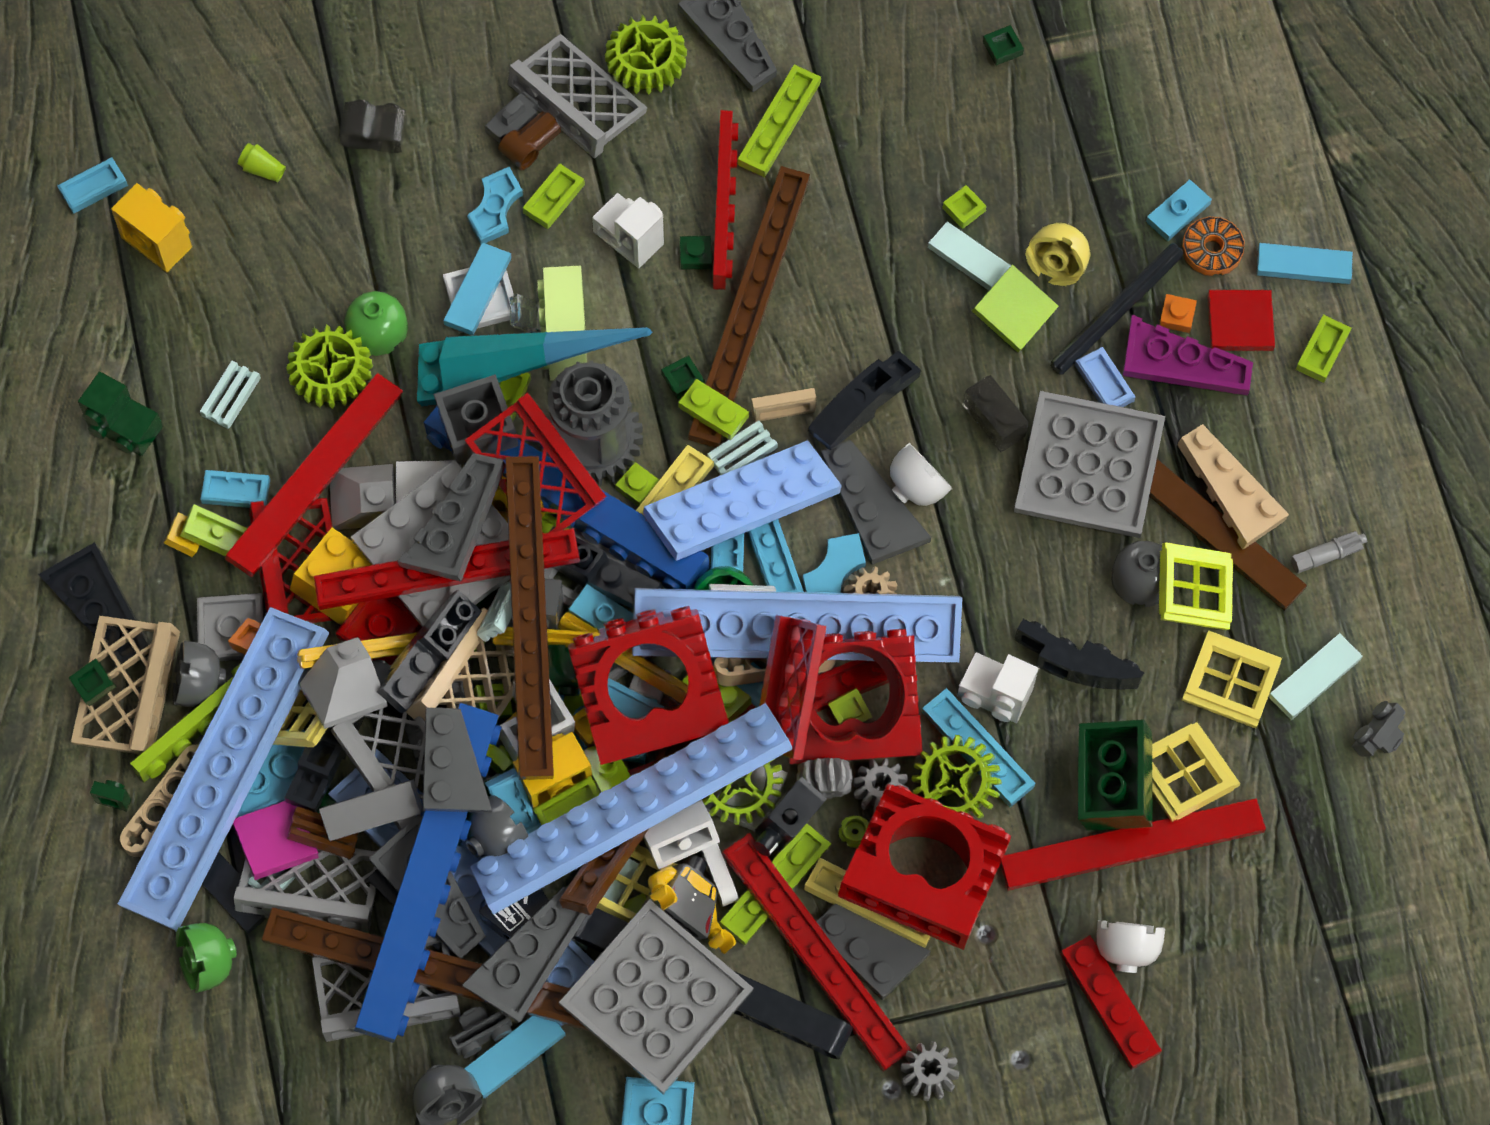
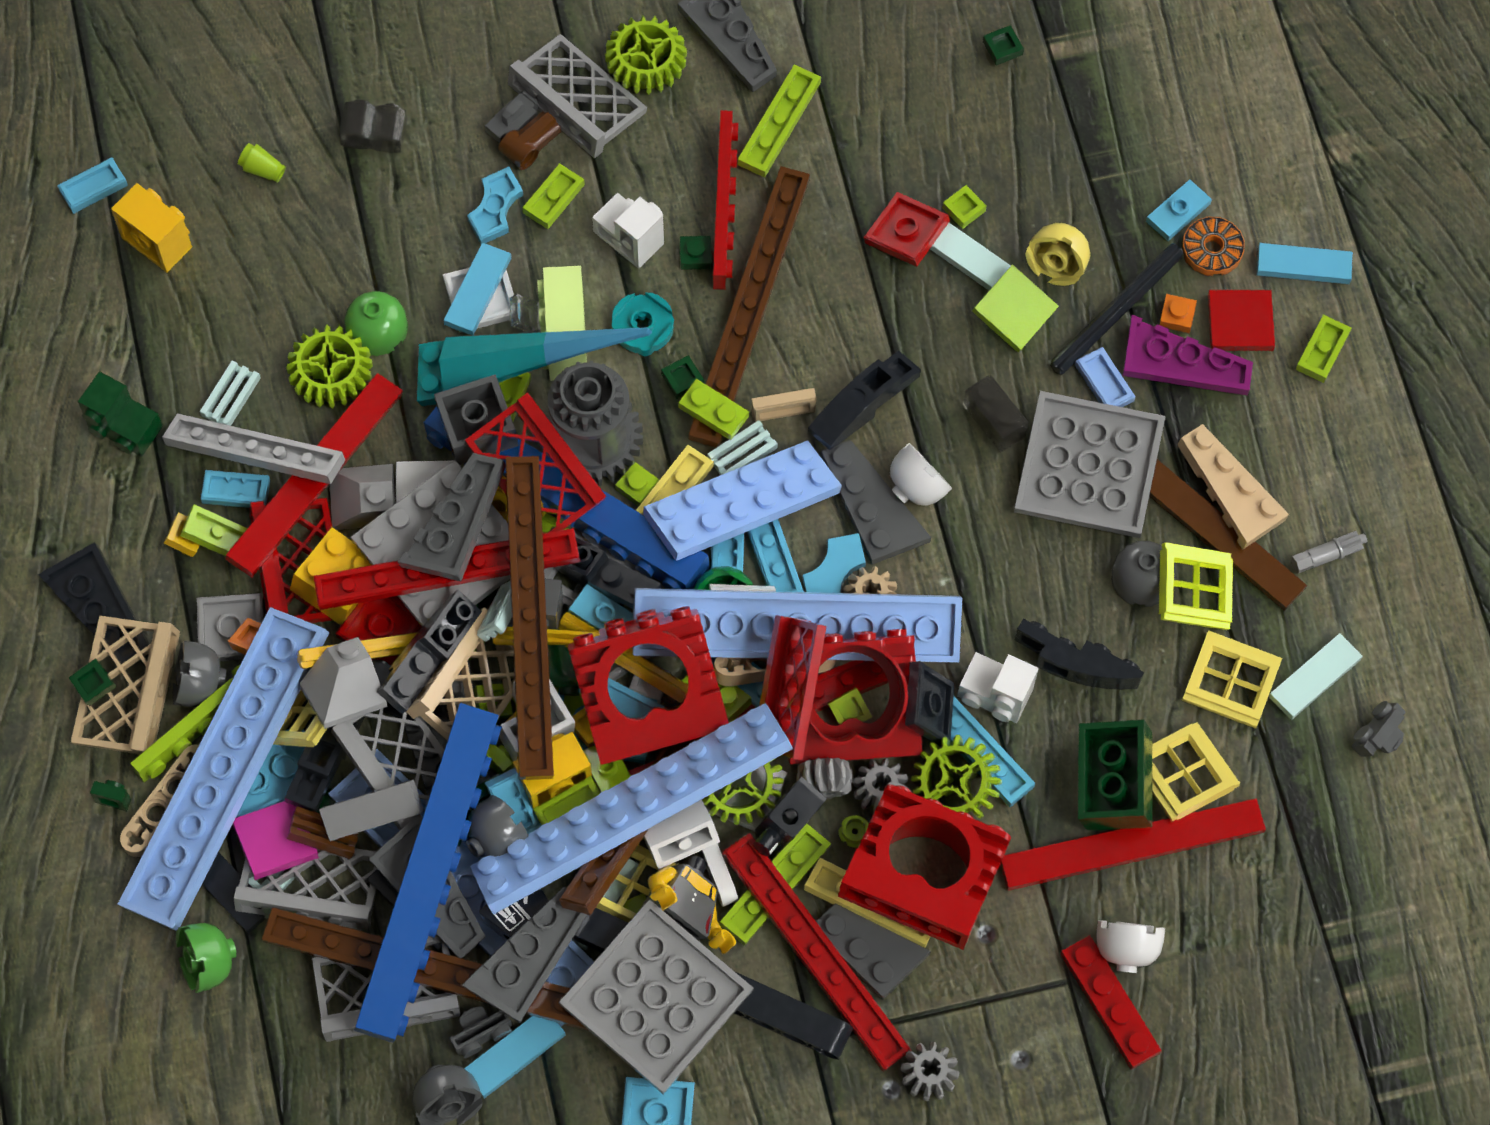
(254, 448): none -> light grey plate
(450, 766): dark grey wing -> none
(642, 307): none -> teal plate
(906, 229): none -> red tile
(929, 703): none -> black tile

